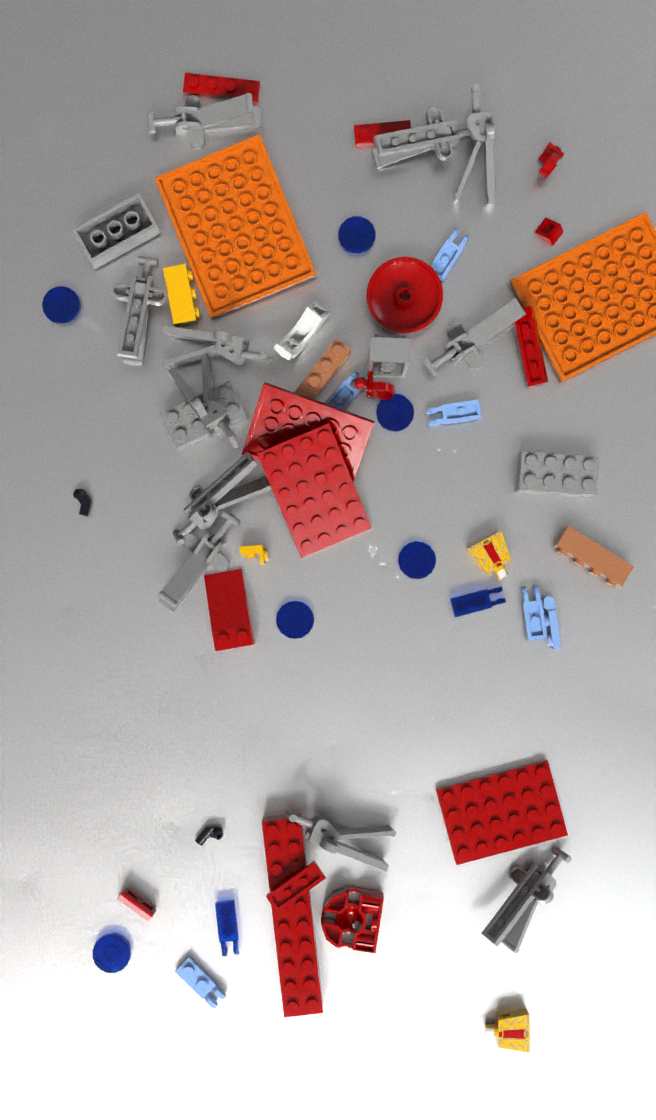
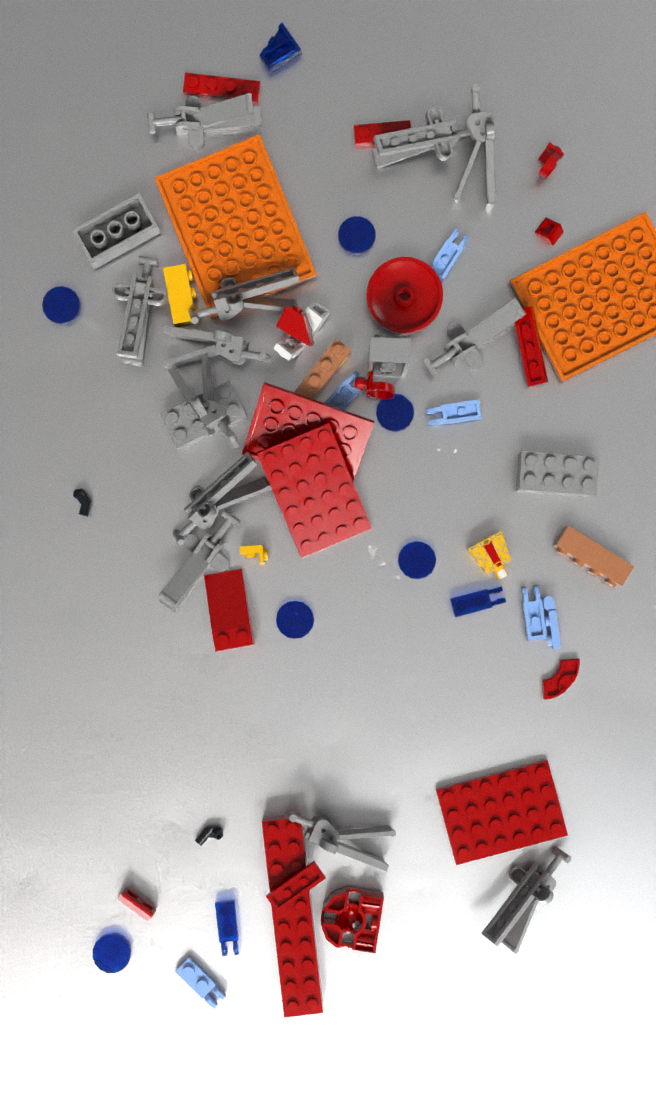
(235, 296): none -> light grey piece
(280, 50): none -> clear blue wing
(296, 324): none -> red slope
(511, 1030): yellow torso -> none
(562, 679): none -> red tile

